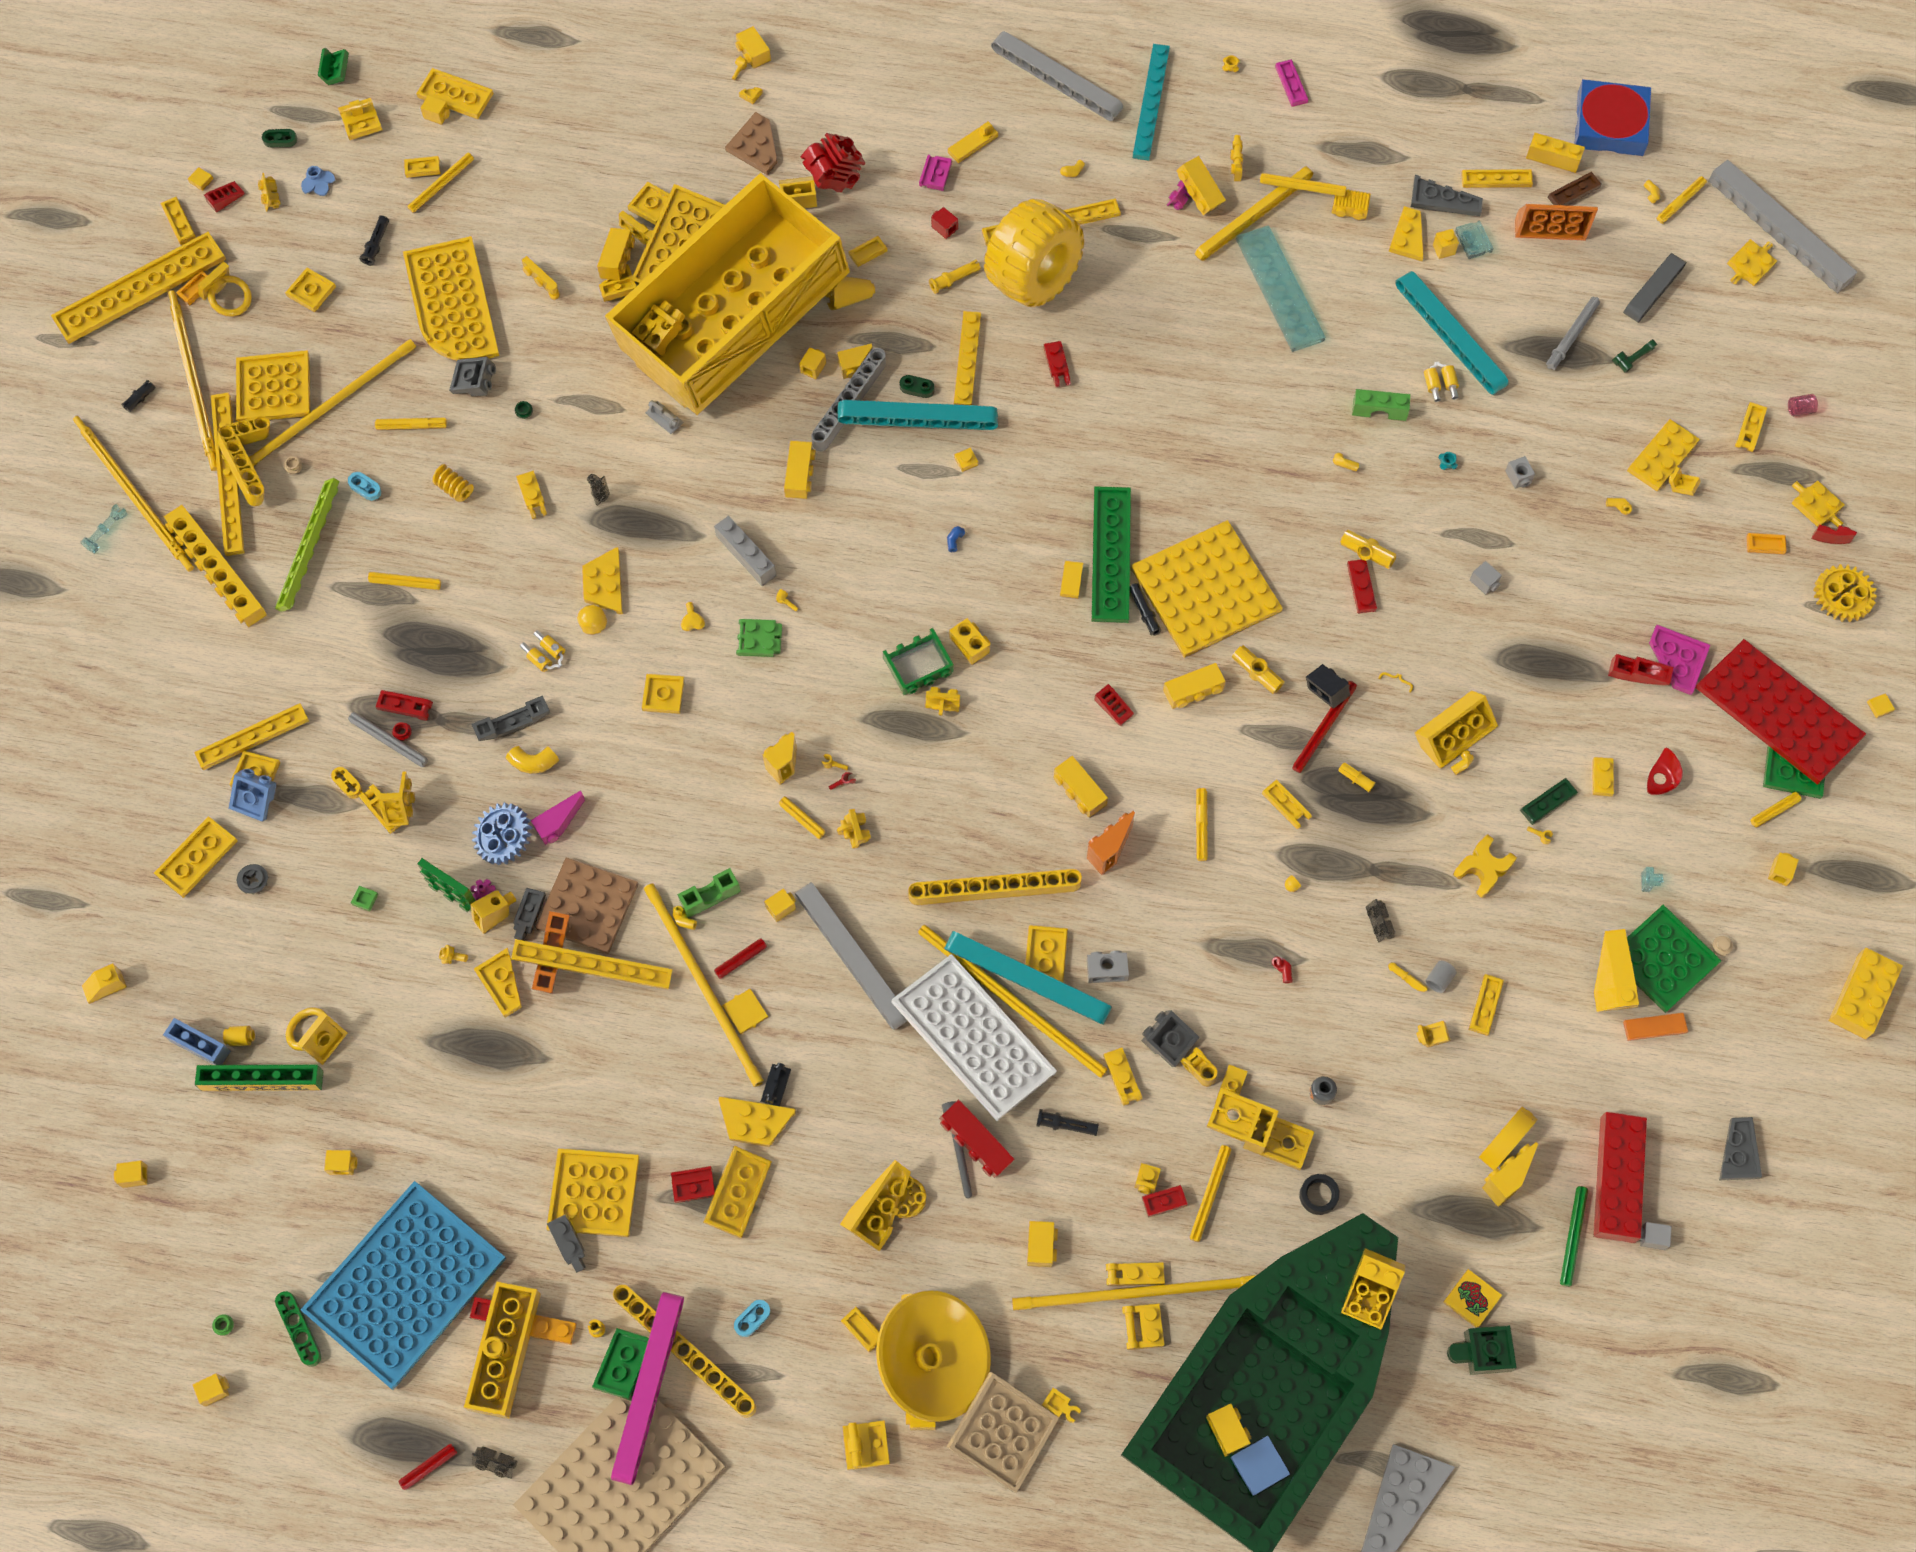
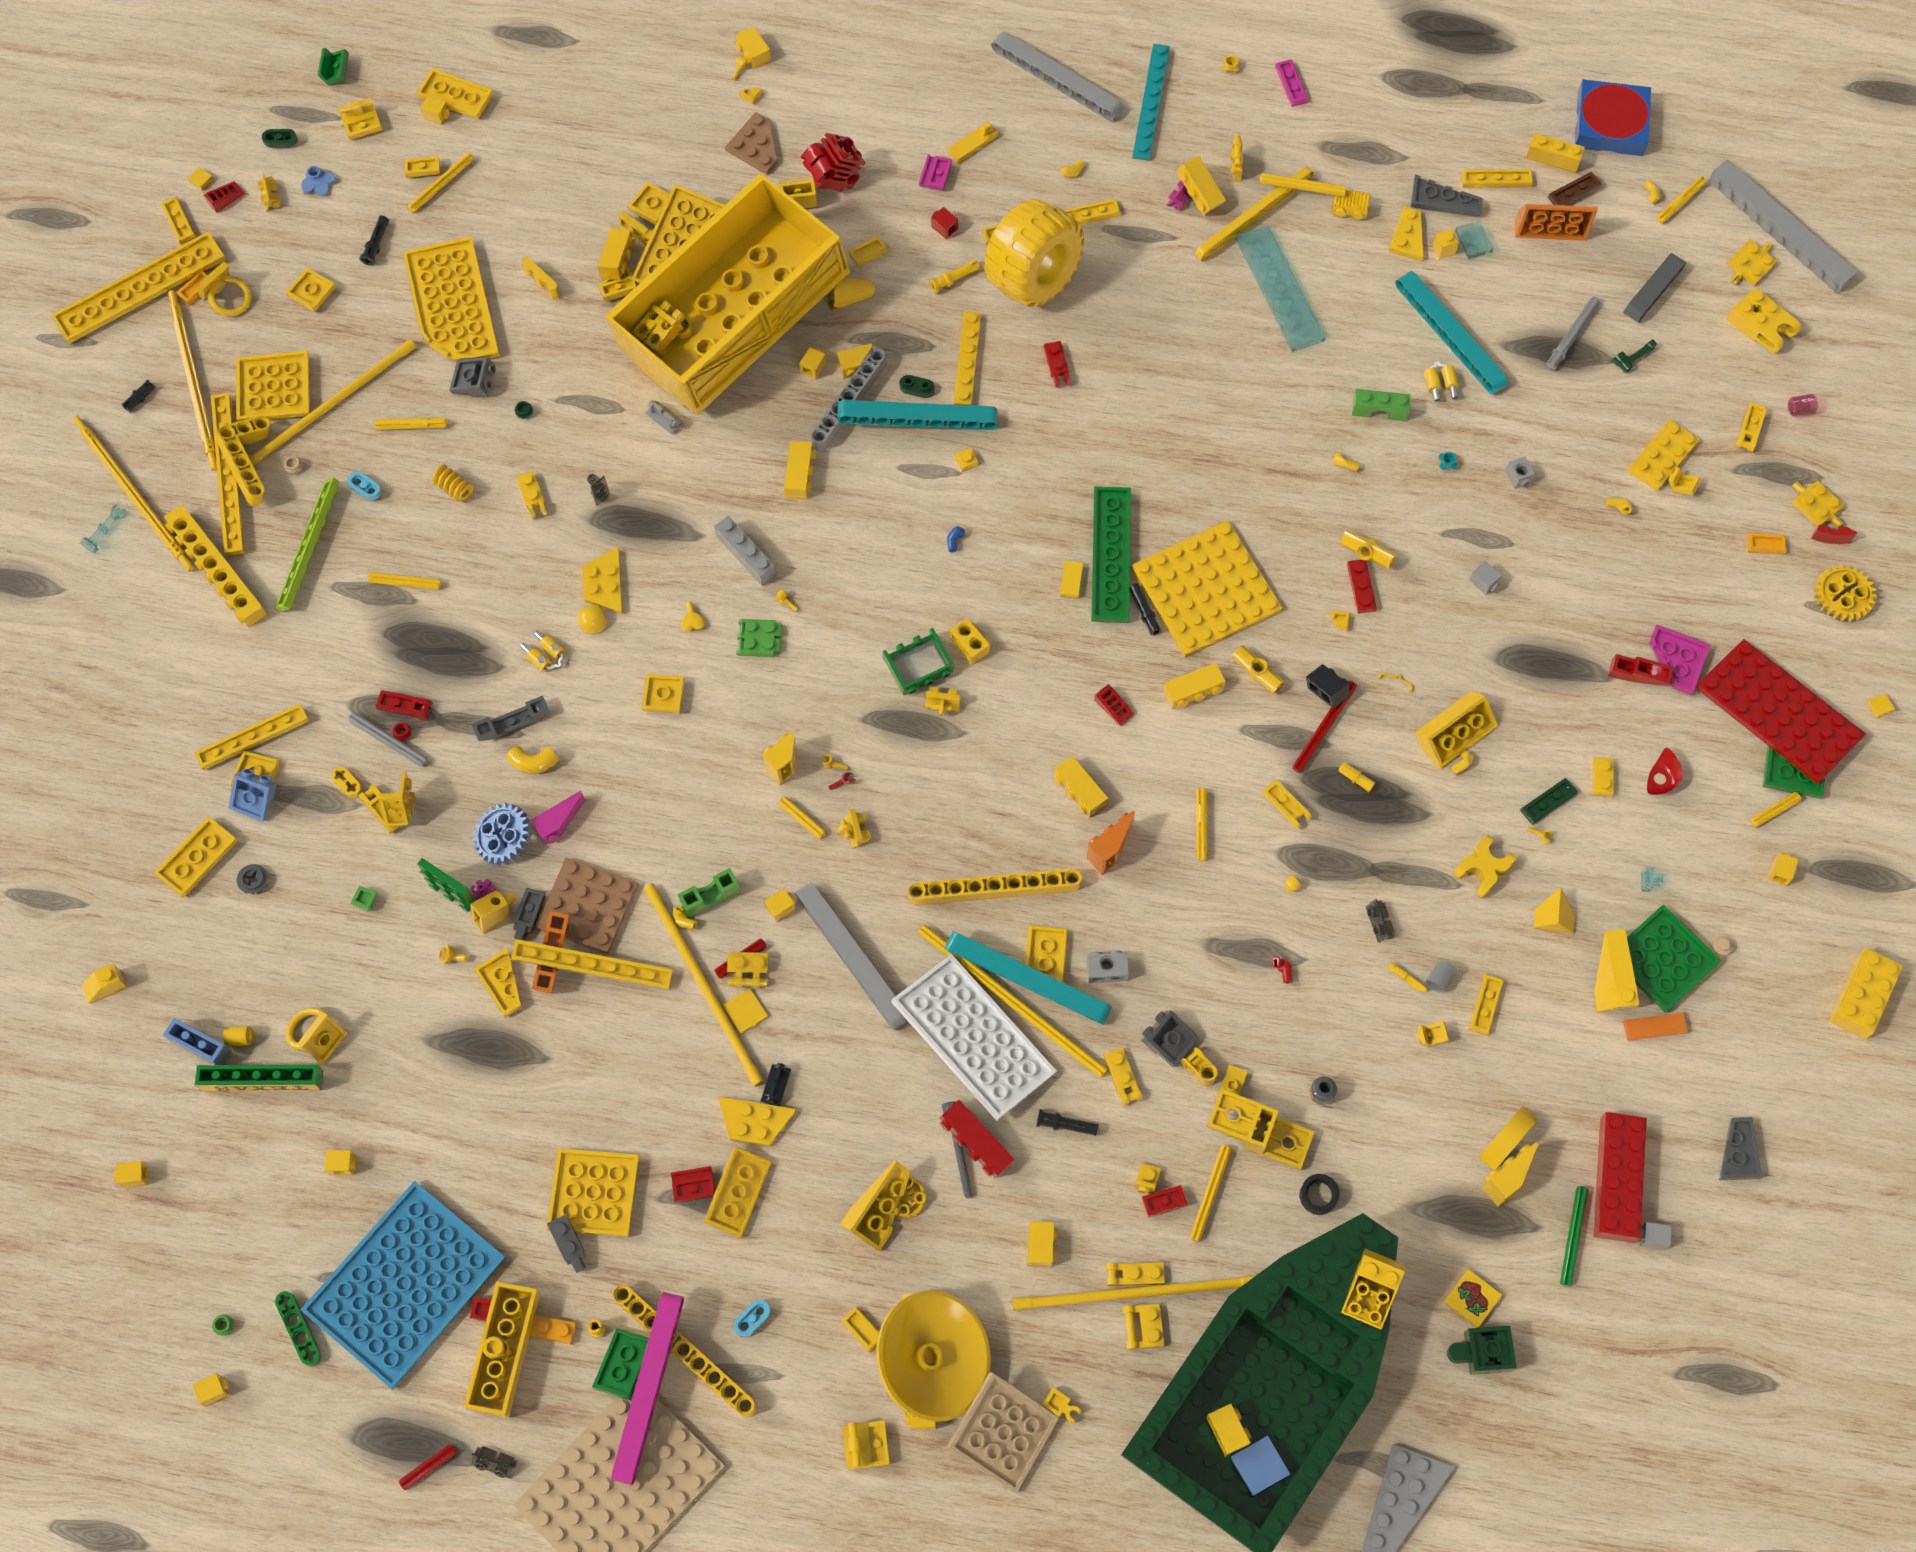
(747, 962): none -> yellow plate
(1340, 619): none -> yellow tile
(1555, 914): none -> yellow slope
(1763, 320): none -> yellow brick

